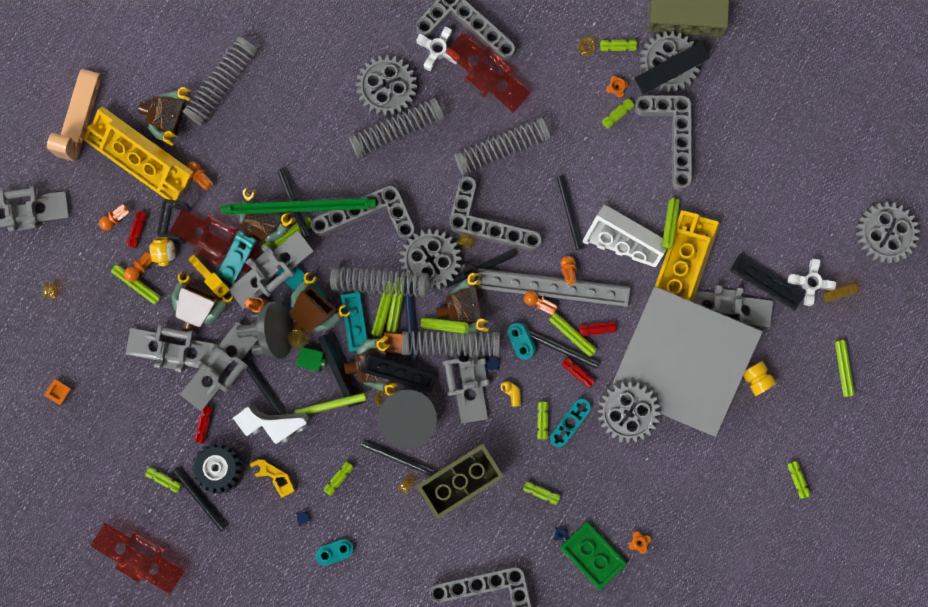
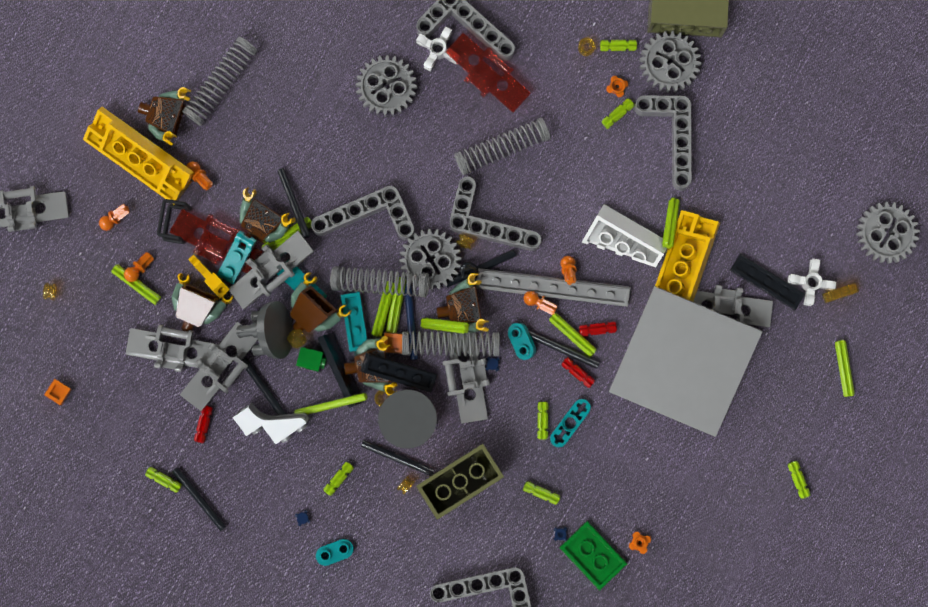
(77, 118): light nougat beam -> none
(133, 562): clear red piece -> none
(136, 229): red axle -> none
(162, 251): yellow head -> none
(217, 468): black wheel -> none
(255, 304): orange axle -> none
(269, 470): yellow piece -> none
(298, 206): green piece -> none
(435, 109): light grey piece -> none
(513, 391): yellow arm -> none
(569, 212): black bar -> none
(643, 419): light grey gear -> none
(671, 68): black tile -> none
(759, 378): yellow wheel -> none

